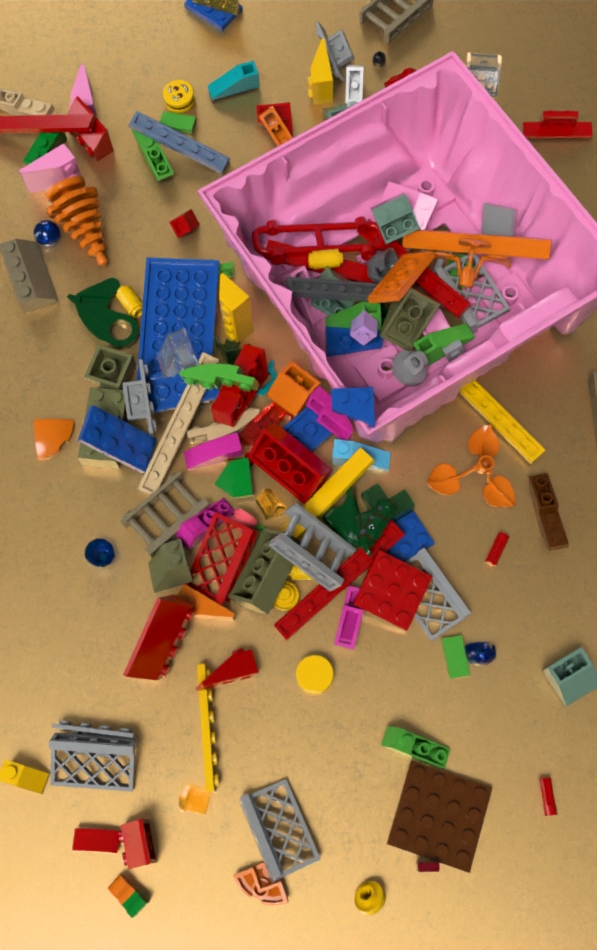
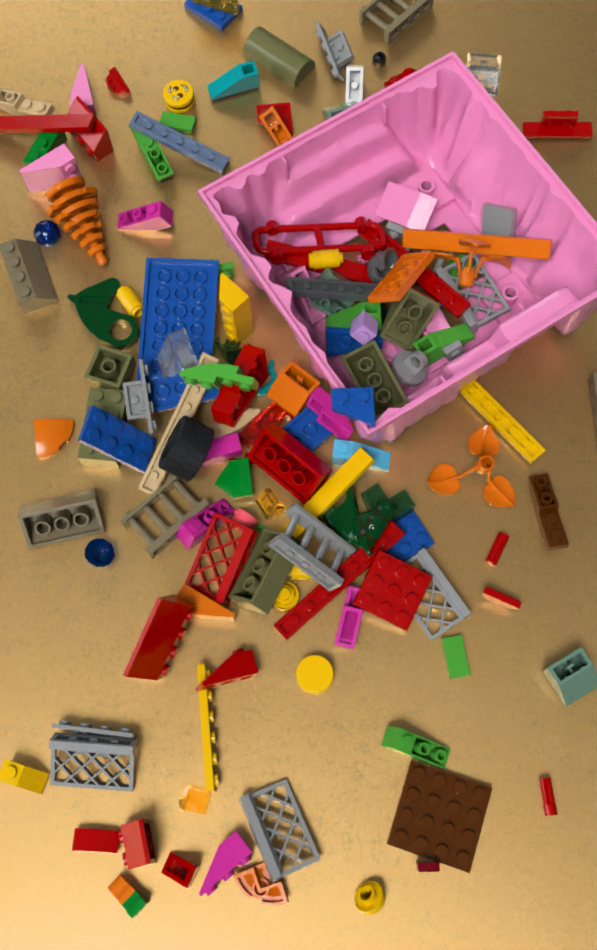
(61, 518): none -> dark tan slope
(116, 83): none -> red tile
(147, 217): none -> dark pink slope
(170, 566): olive slope -> none
(180, 870): none -> red slope
(184, 223): red panel -> none
(186, 448): none -> black tyre
(228, 856): none -> dark pink slope
(277, 57): none -> olive brick
(320, 79): yellow slope -> none
(370, 369): none -> olive brick
(395, 218): sand green slope -> none
(480, 653): clear blue hair -> none
(501, 599): none -> red tile

